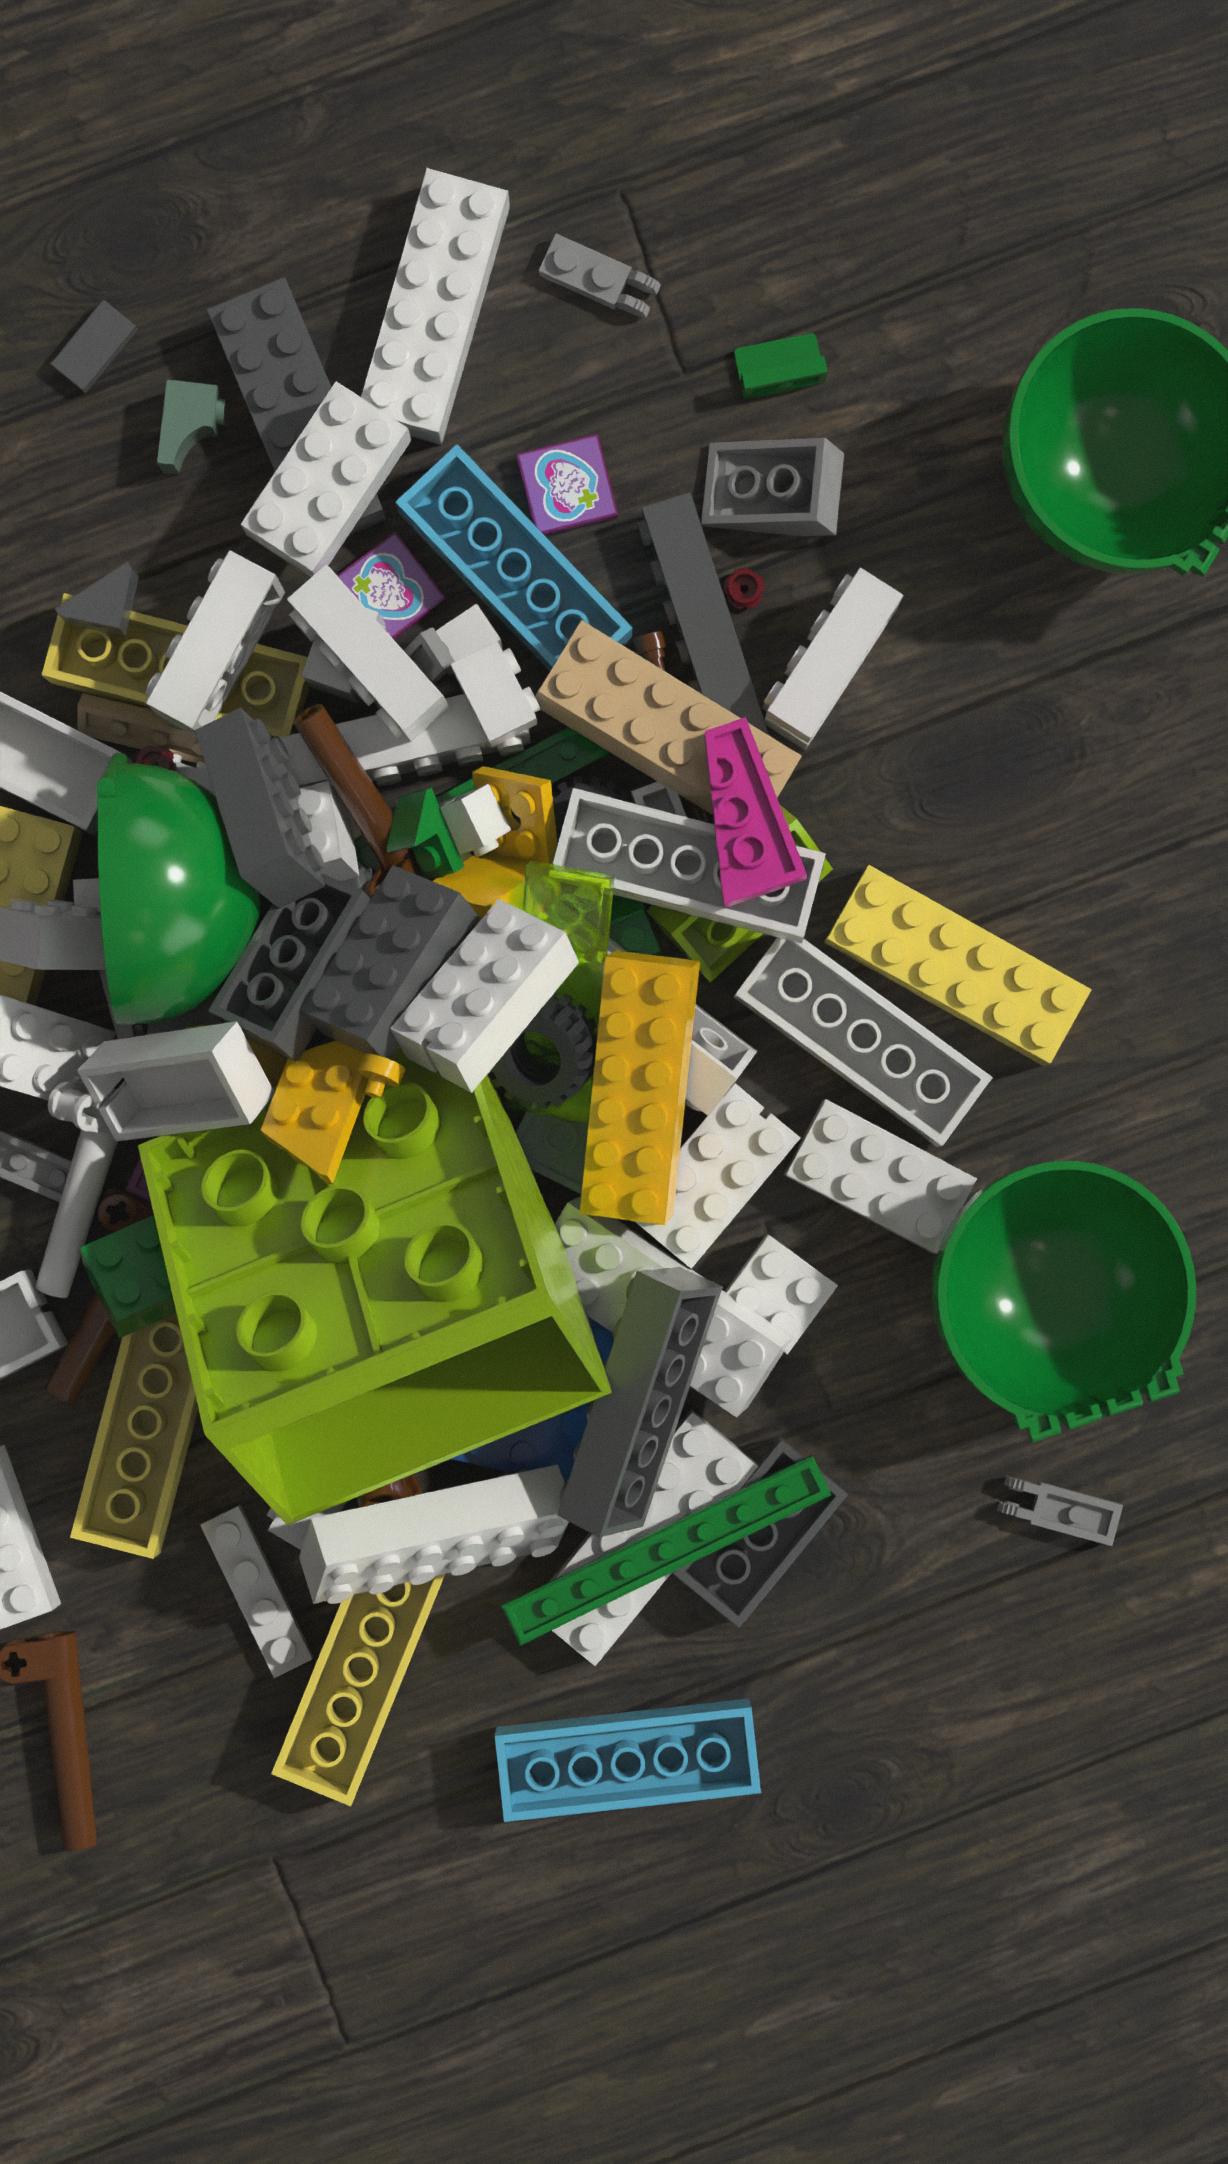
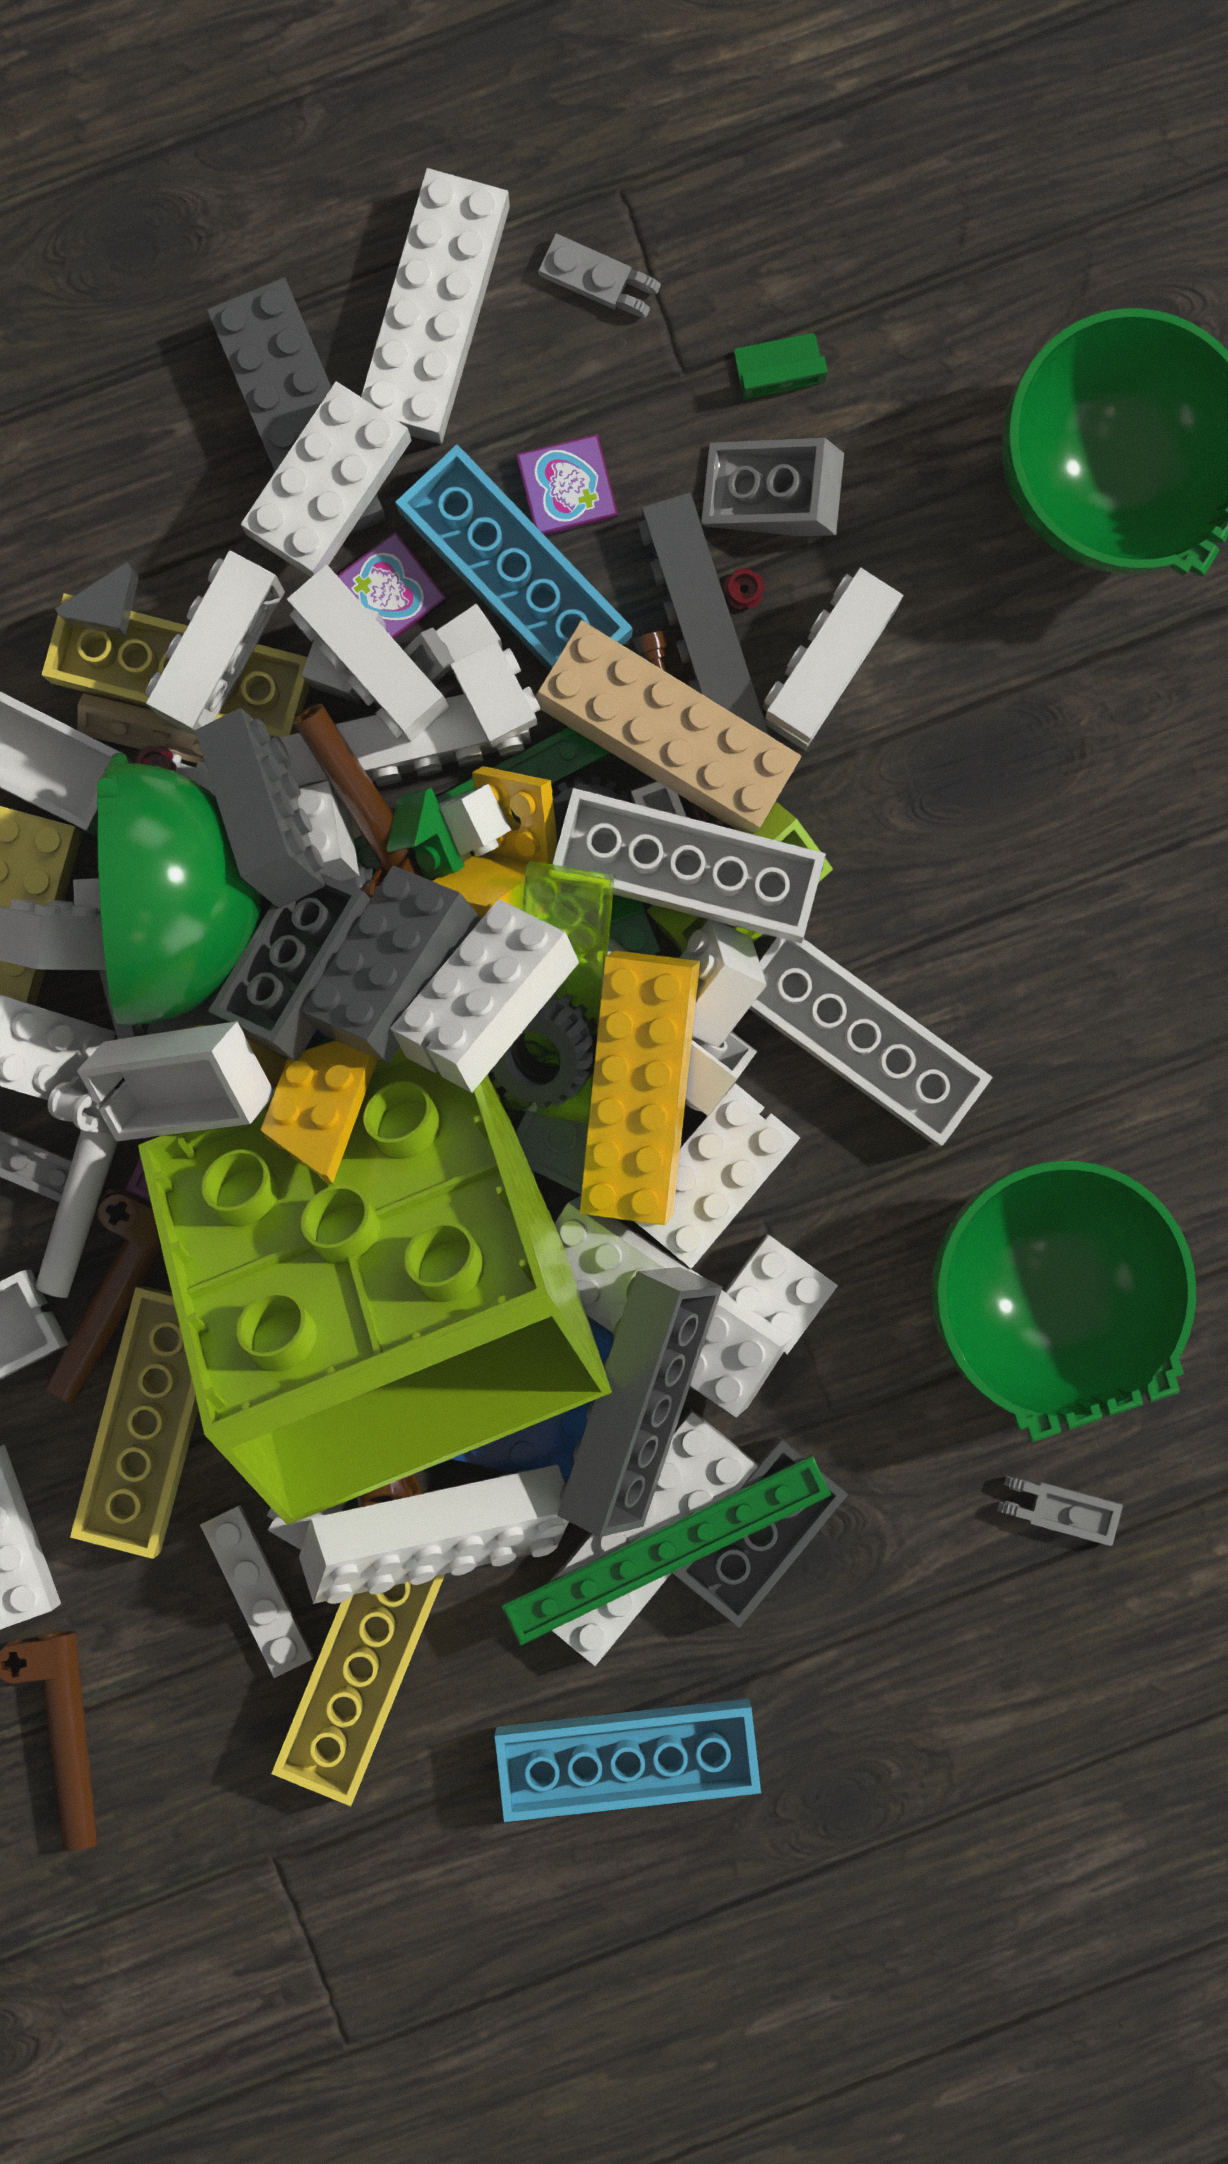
(94, 346): dark grey tile -> none
(130, 1276): green brick -> none
(188, 416): sand green arch -> none
(380, 1073): yellow tile -> none
(727, 979): none -> white brick
(749, 825): dark pink wing -> none
(879, 1176): white brick -> none
(957, 966): light yellow brick -> none

